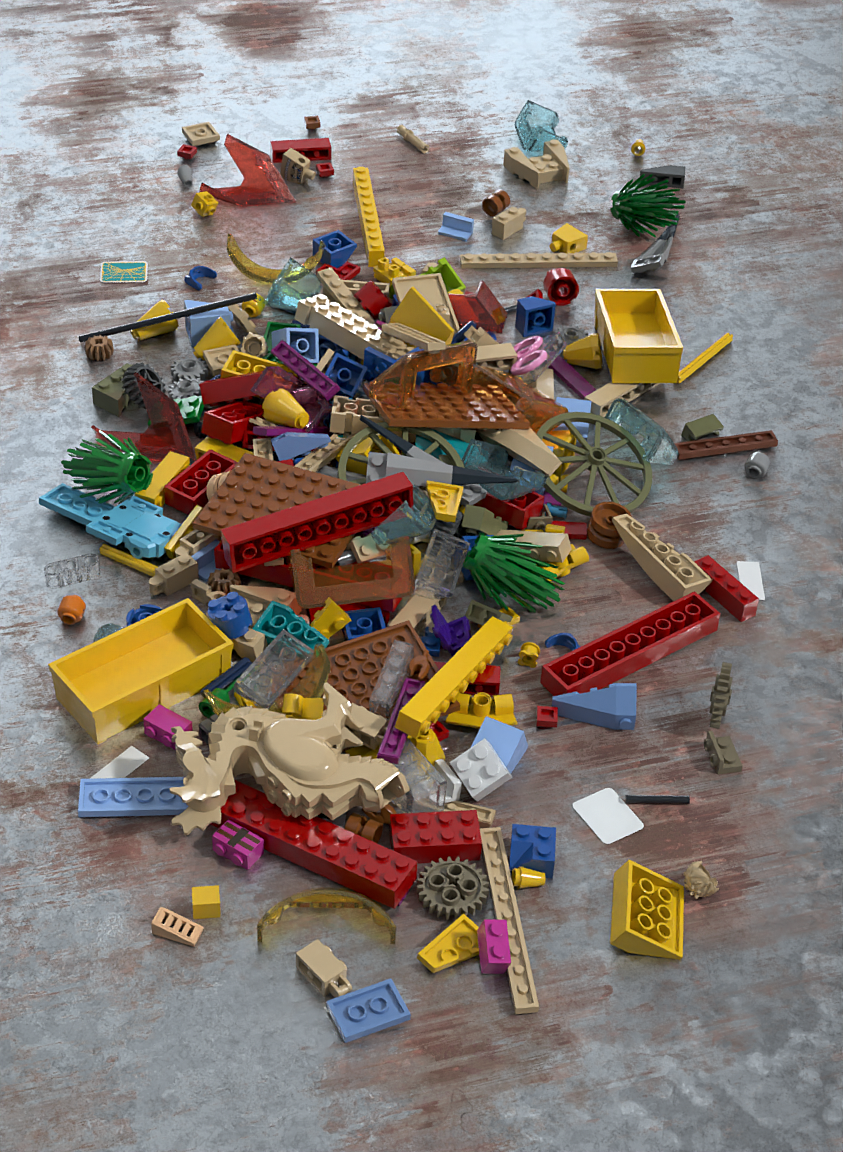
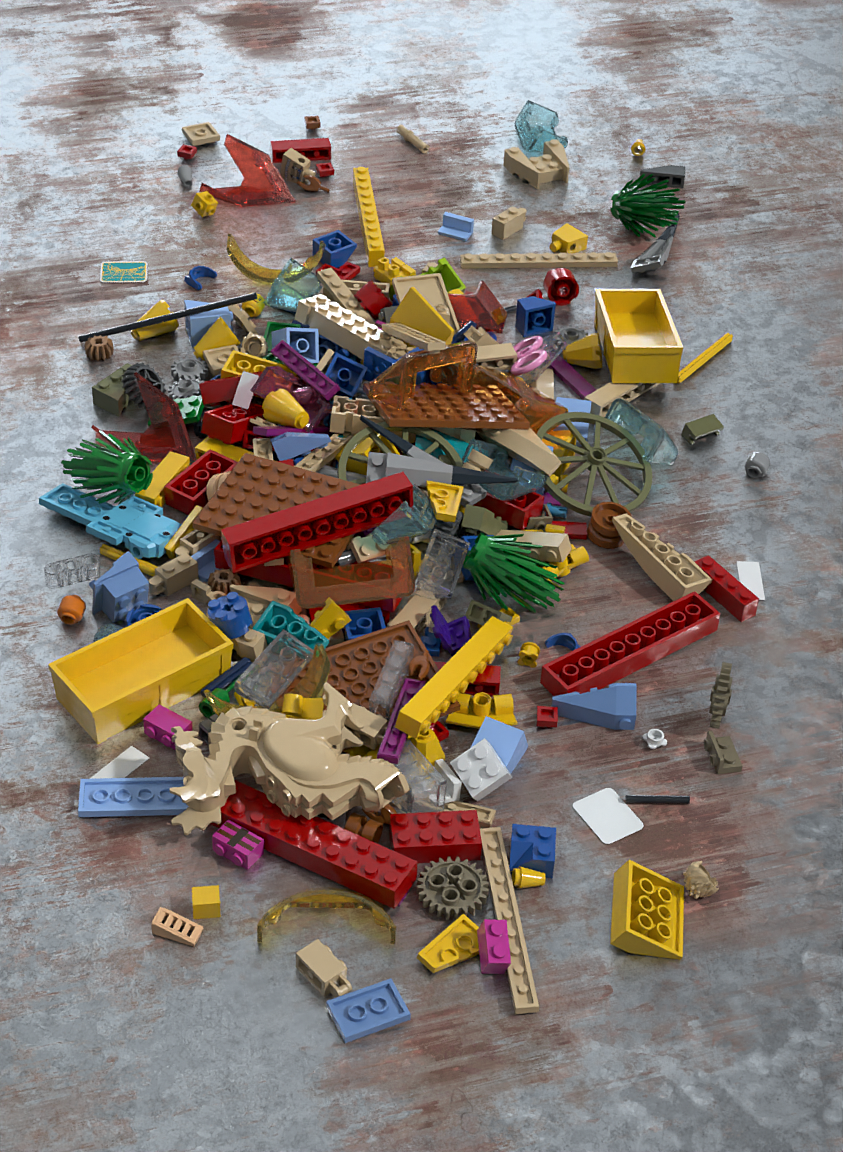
(120, 589): none -> medium blue piece
(243, 394): none -> white sticker
(314, 184): none -> dark orange hand
(477, 461): none -> tan wheel
(496, 202): dark orange wheel -> none
(655, 738): none -> white plate
(726, 444): copper plate -> none

